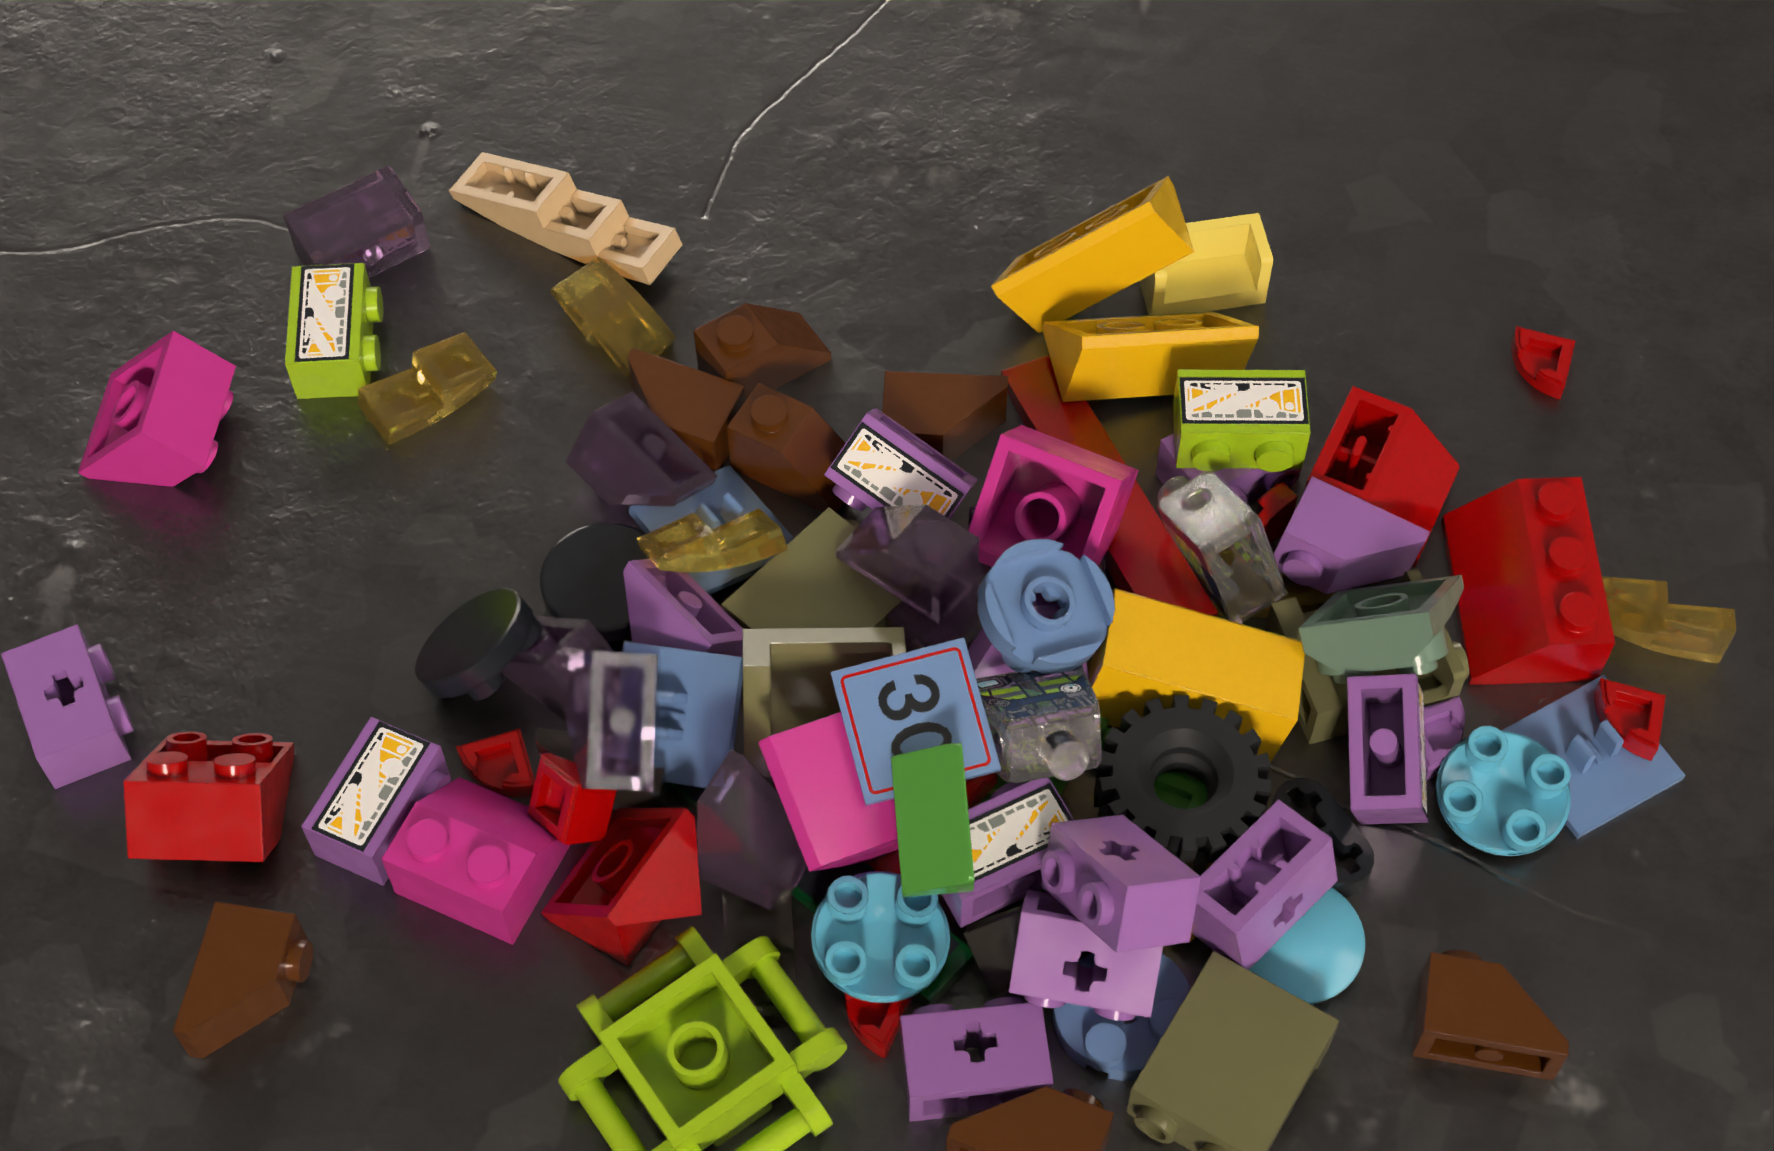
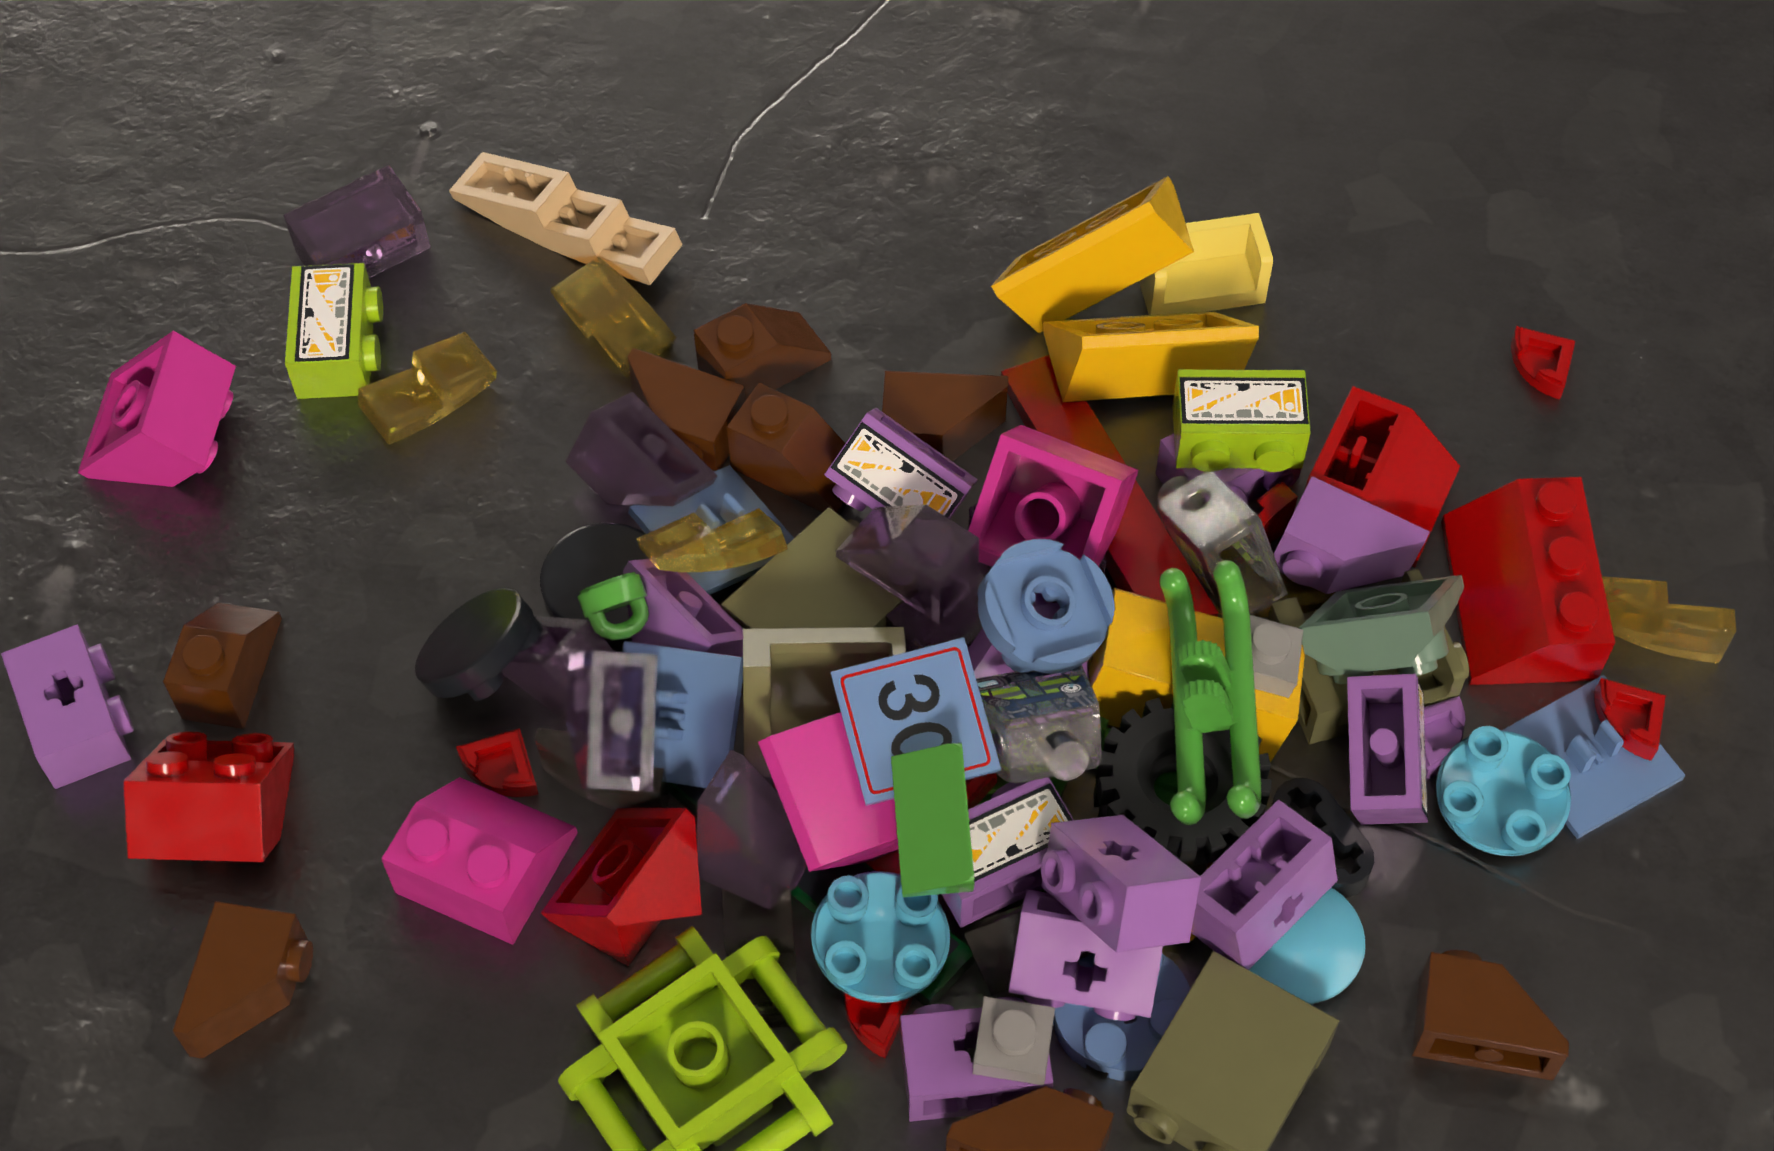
(221, 663): none -> reddish brown slope
(372, 797): brick -> none
(564, 807): red slope -> none
(611, 596): none -> bright green tile
(1013, 1040): none -> light grey plate
(1212, 693): none -> bright green piece
(1275, 656): none -> light grey plate

